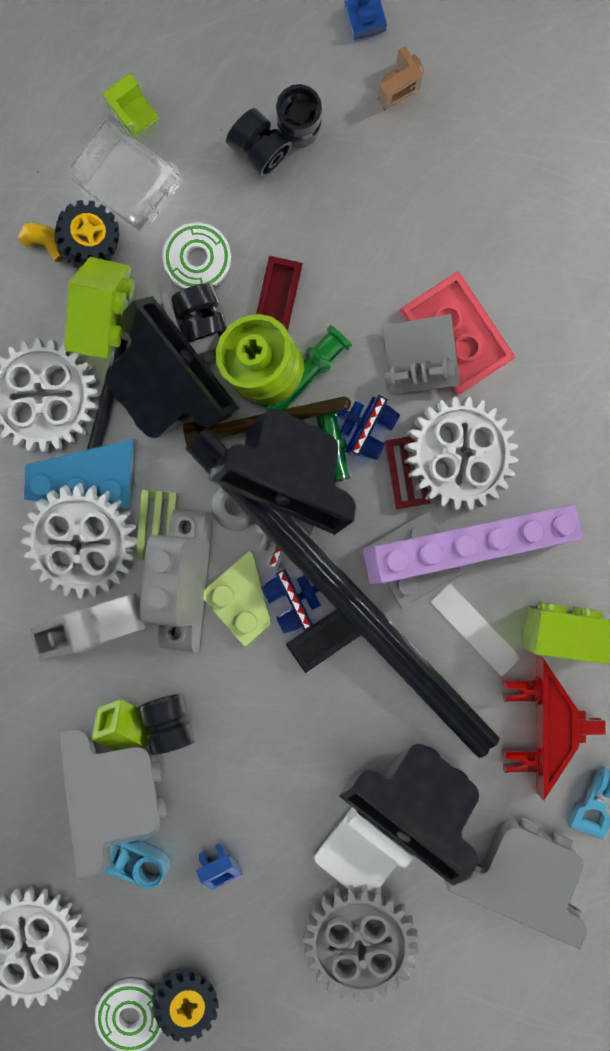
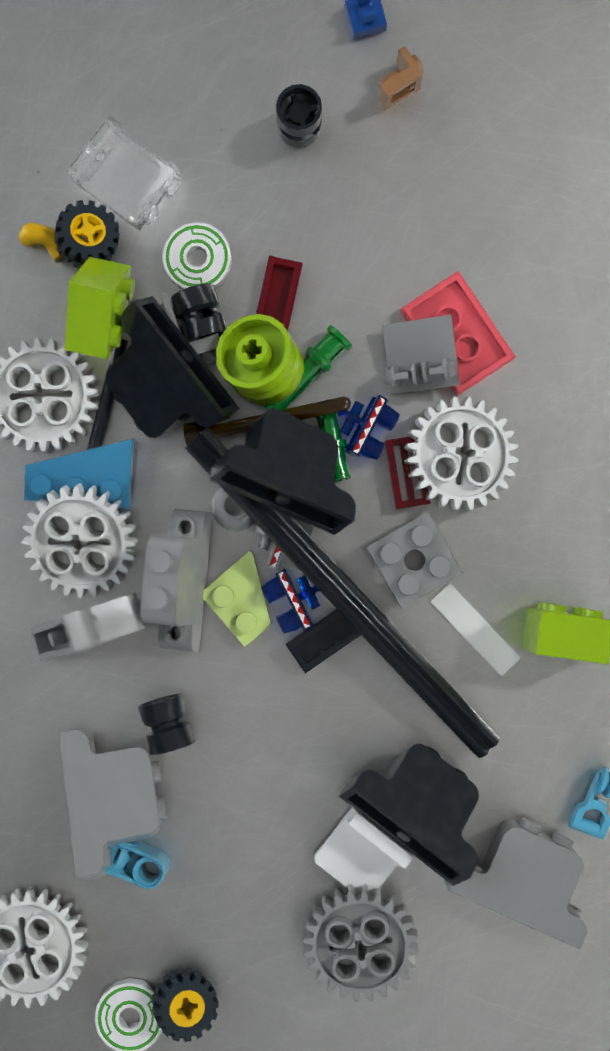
(119, 726): lime panel -> none
(130, 106): lime panel -> none
(143, 517): yellowish green tile -> none
(219, 871): blue tile -> none
(255, 139): black wheel -> none
(472, 544): lavender arch -> none
(558, 727): red connector -> none

